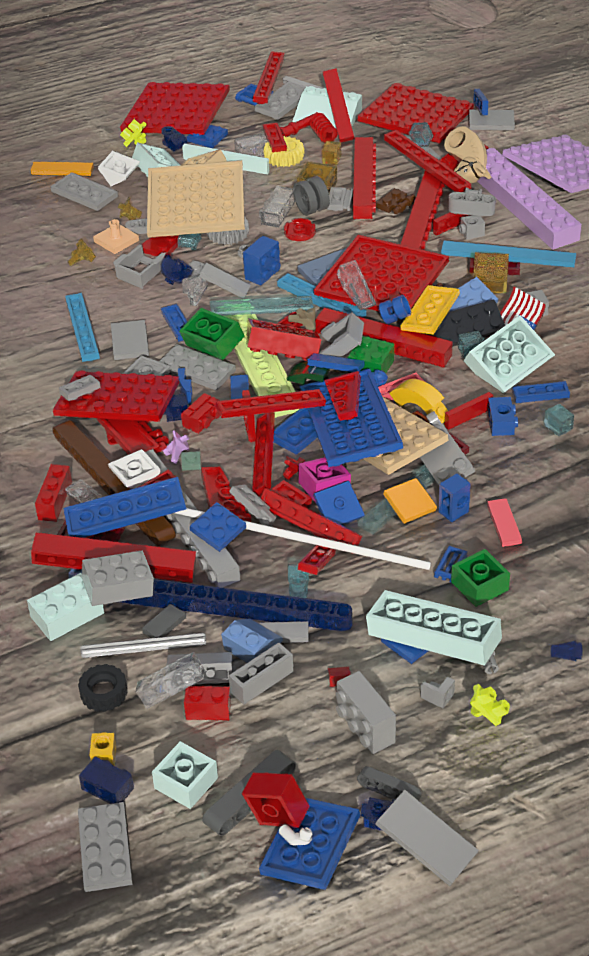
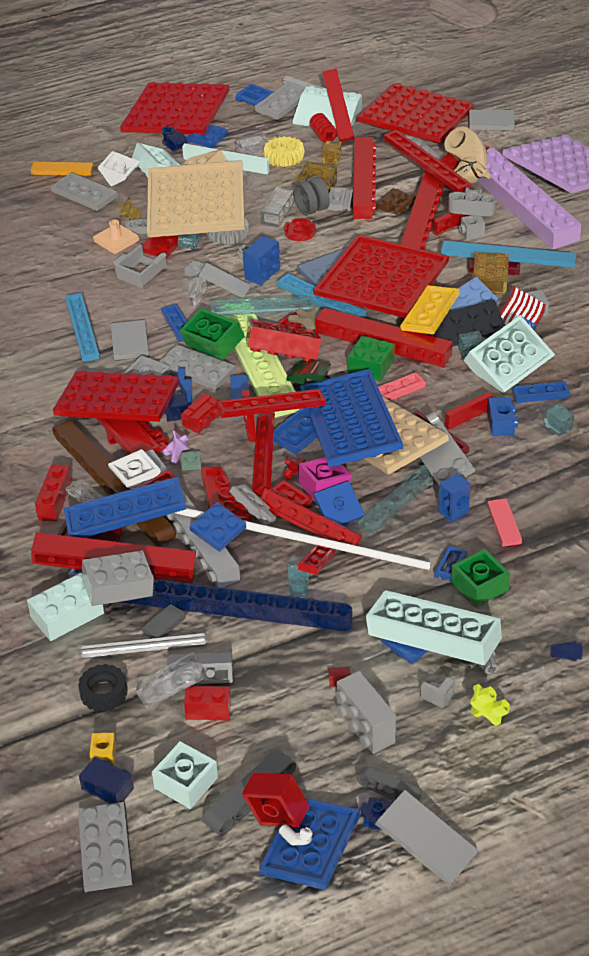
(79, 387): light grey plate -> none
(82, 253): clear yellow piece -> none
(136, 135): neon yellow hips -> none
(175, 269): clear blue cylinder -> none
(248, 639): medium blue slope -> none
(261, 673): light grey brick -> none
(268, 77): red plate -> none
(274, 137): red tile -> none
(290, 631): light grey tile -> none
(294, 127): red pin -> none
(335, 363): blue tile -> none
(343, 335): light grey piece -> none
(345, 394): red wing -> none
(355, 285): clear slope -> none
(380, 377): blue plate -> none
(395, 309): blue wheel -> none
(410, 500): light orange tile -> none
(421, 134): clear light blue brick -> none
(421, 394): yellow arch -> none
(480, 101): blue tile -> none

